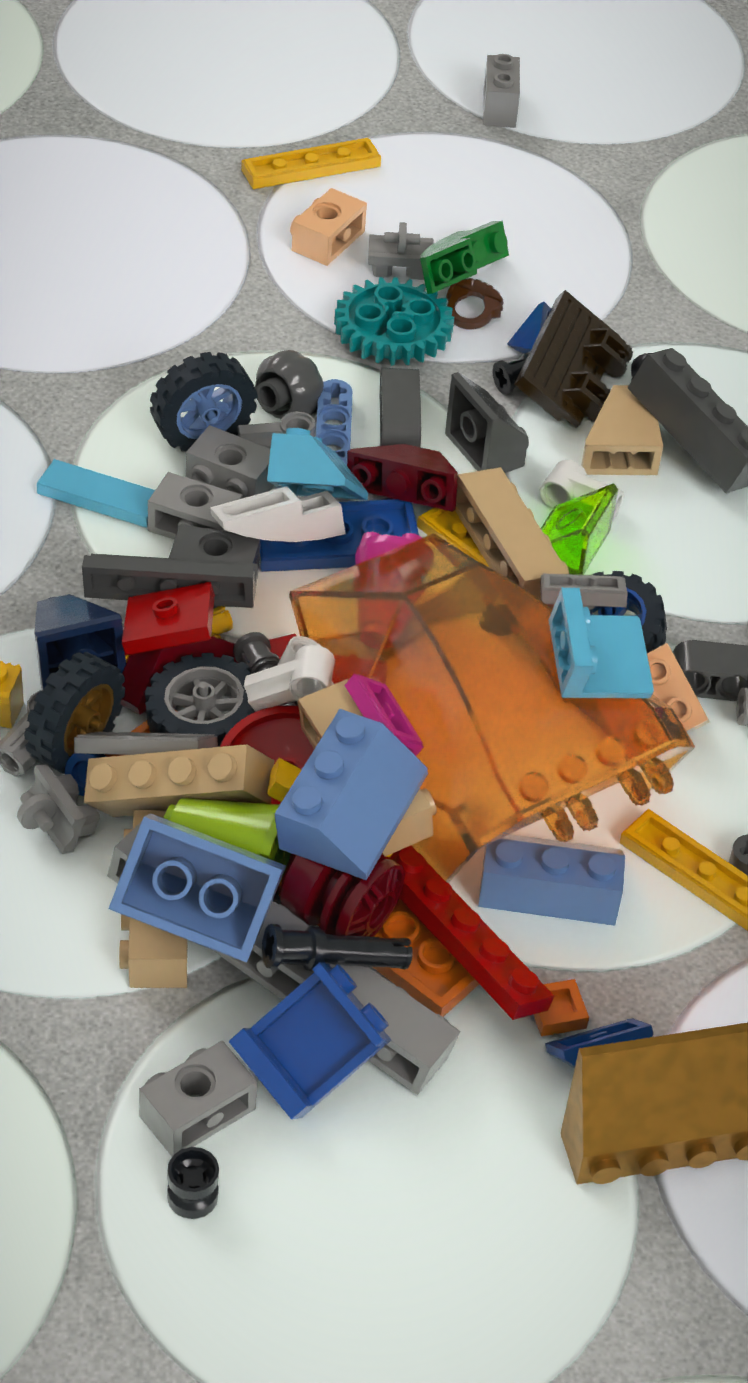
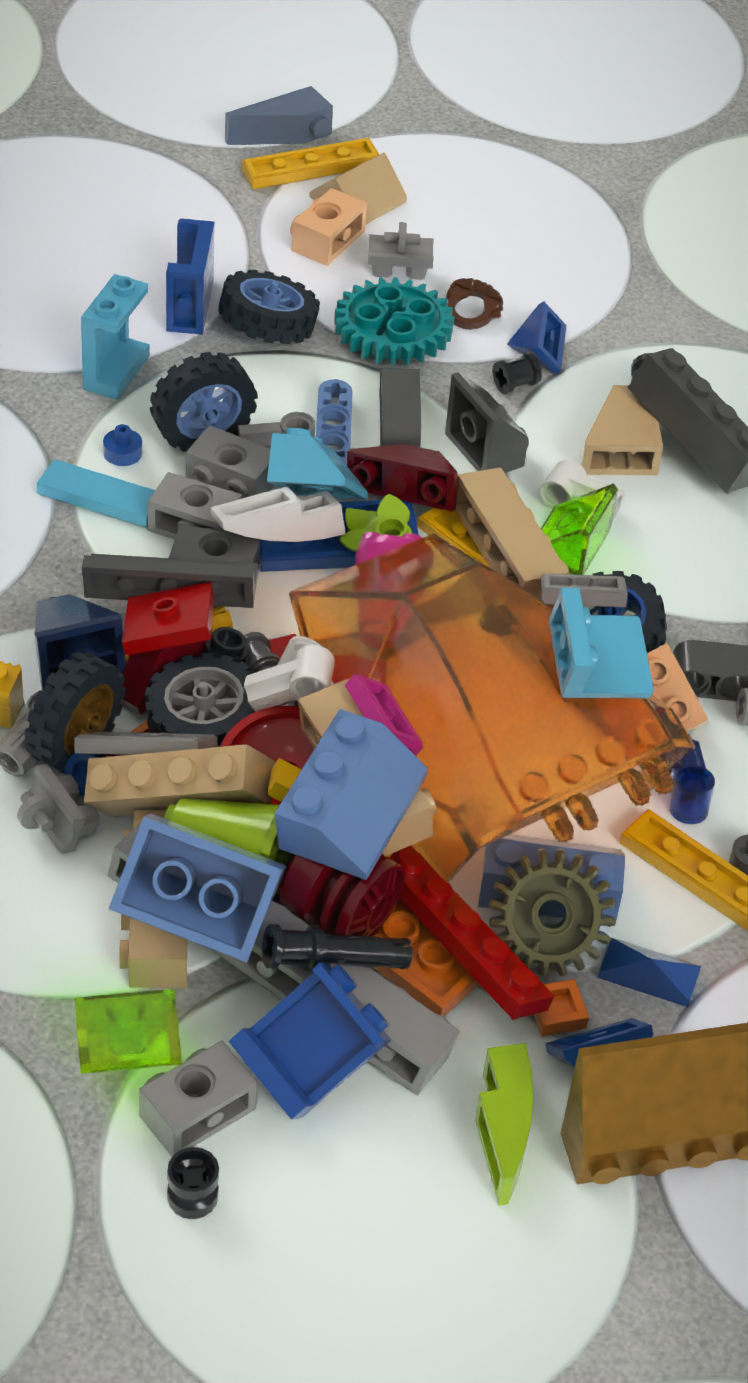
(108, 353): none -> medium azure panel
(122, 446): none -> blue tile
(127, 1031): none -> clear neon green slope
(191, 278): none -> blue panel
(227, 642): none -> black plate
(268, 306): none -> black wheel
(281, 120): none -> sand blue slope
(288, 379): dark grey plant -> none
(370, 182): none -> tan slope
(389, 519): none -> lime plate
(462, 254): green slope -> none
(501, 90): light grey brick -> none
(505, 1115): none -> lime slope
(553, 882): none -> olive gear
(570, 361): dark brown hinge -> none
(649, 972): none -> blue slope
(692, 788): none -> clear blue piece

